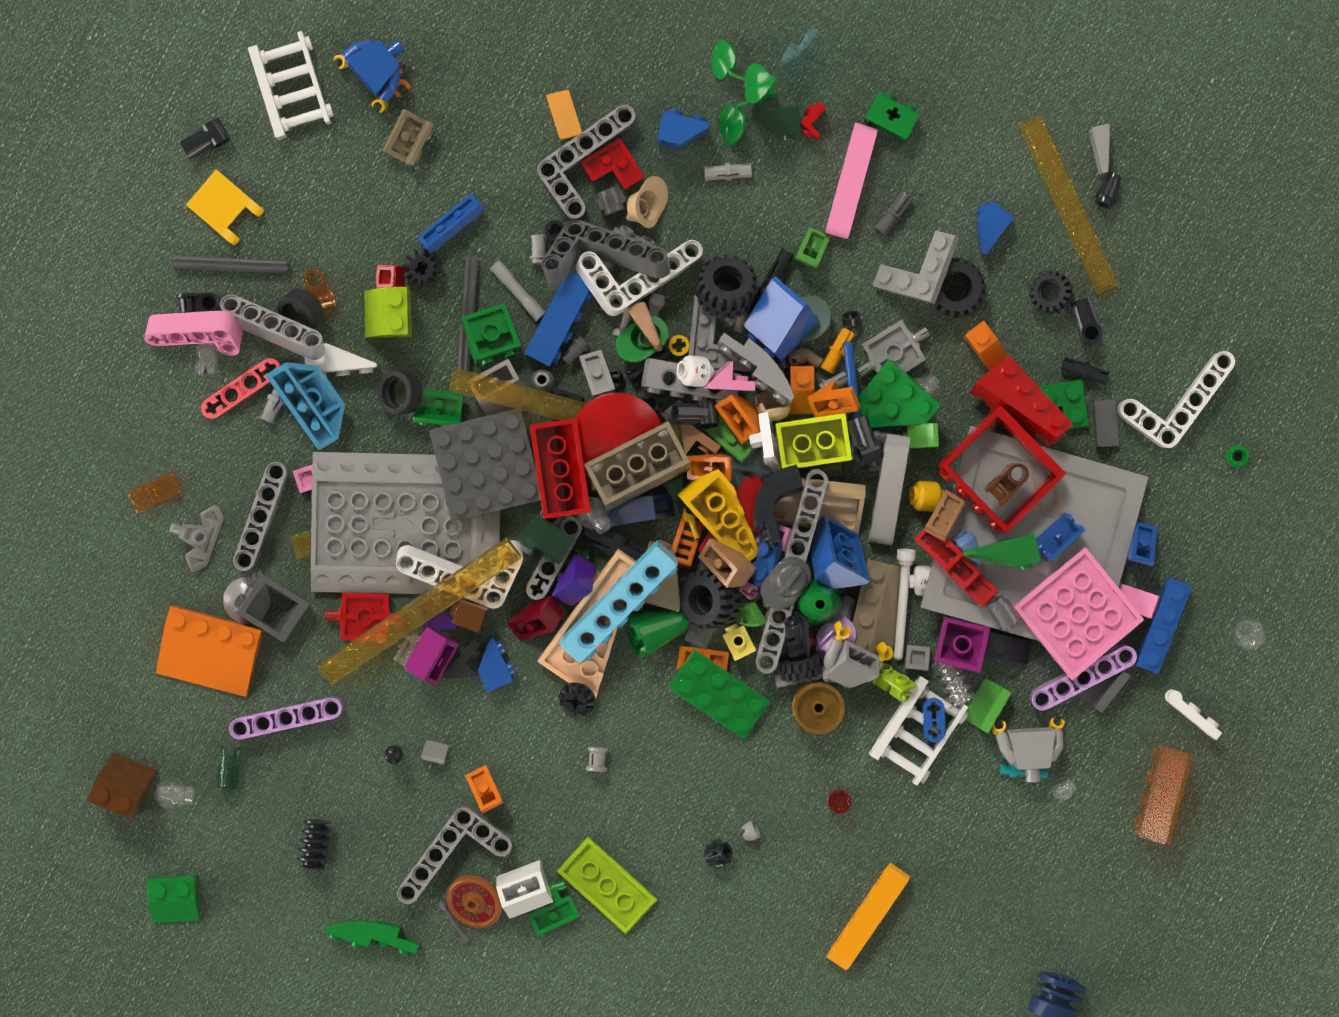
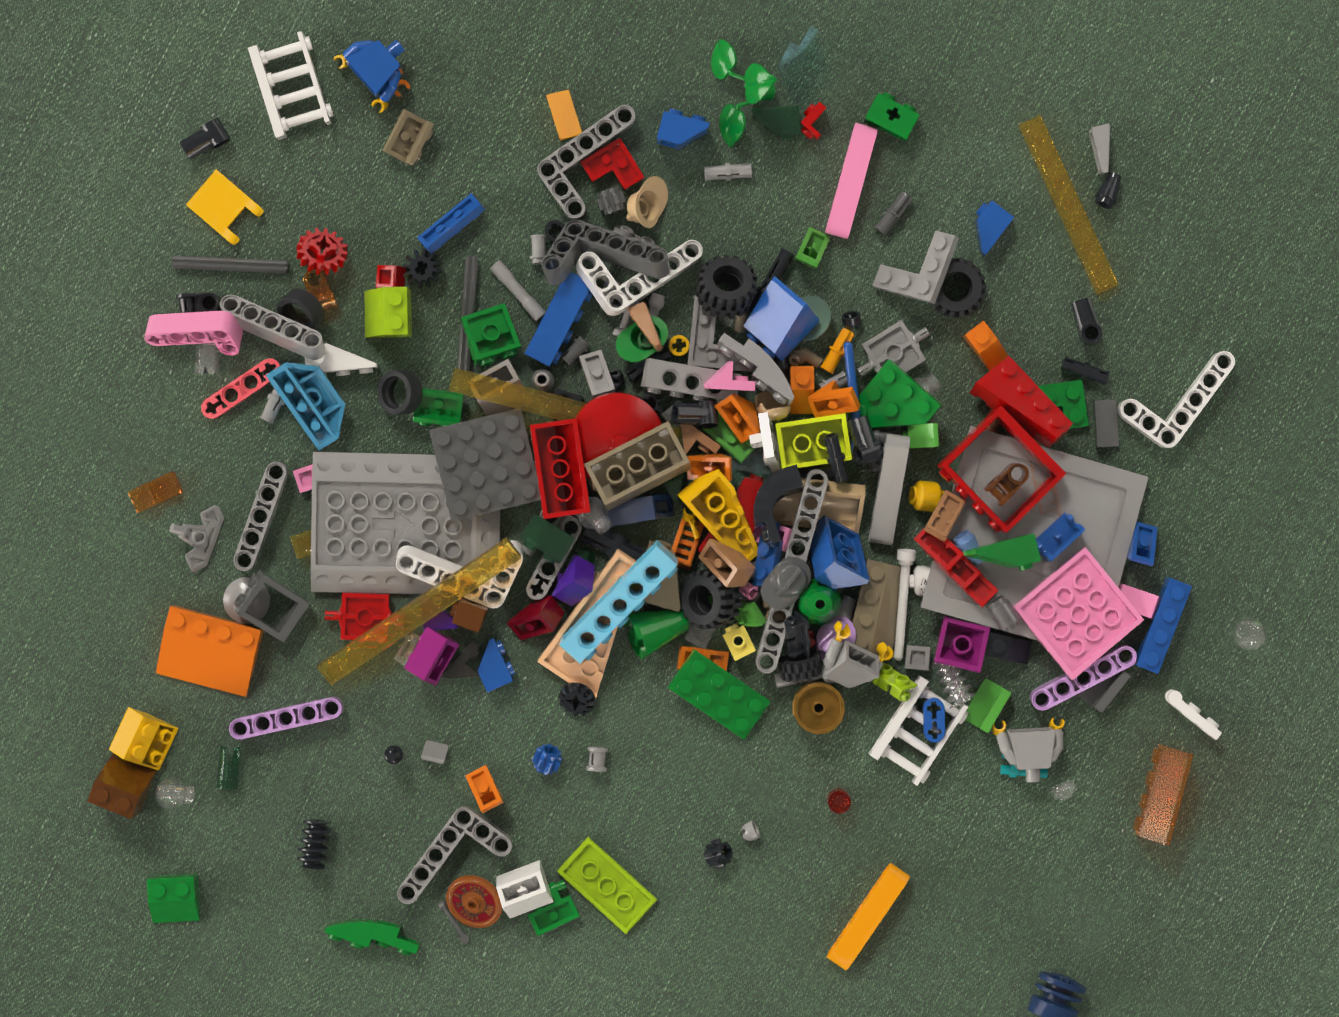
(143, 739): none -> yellow slope
(333, 253): none -> red gear
(547, 759): none -> blue gear
(695, 371): white head -> none
(835, 457): none -> black pin
(1037, 292): black tyre -> none
(1244, 456): green plate -> none

